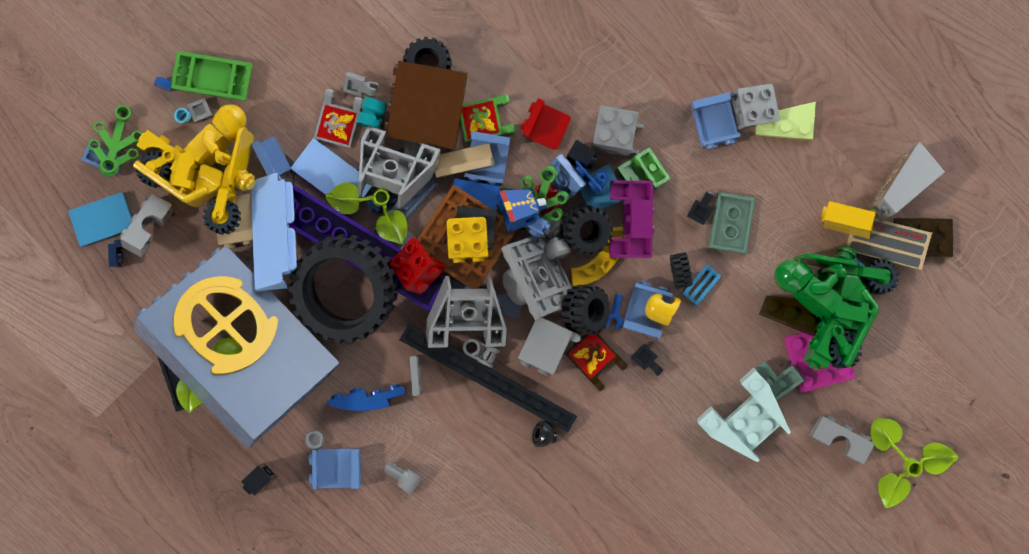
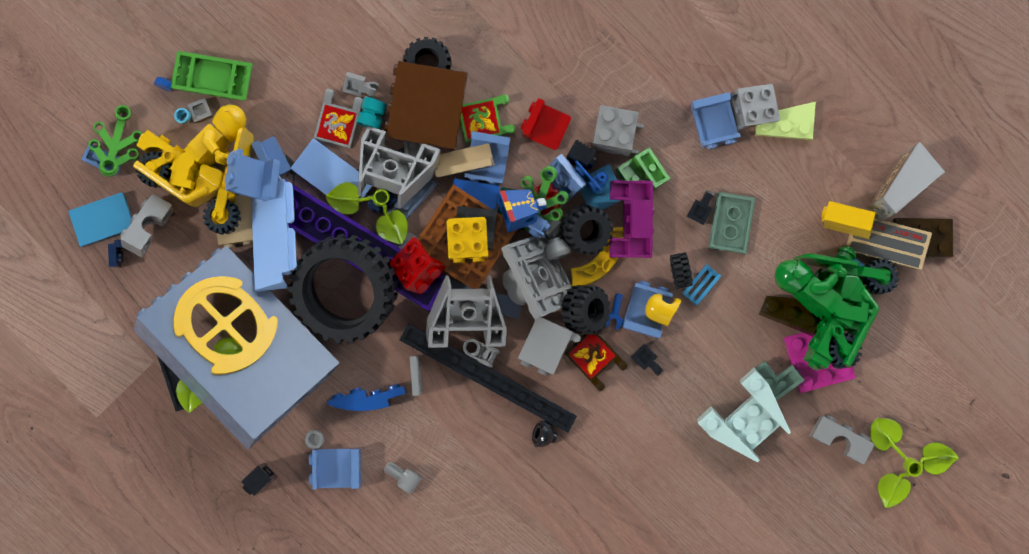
(251, 176): none -> medium blue panel

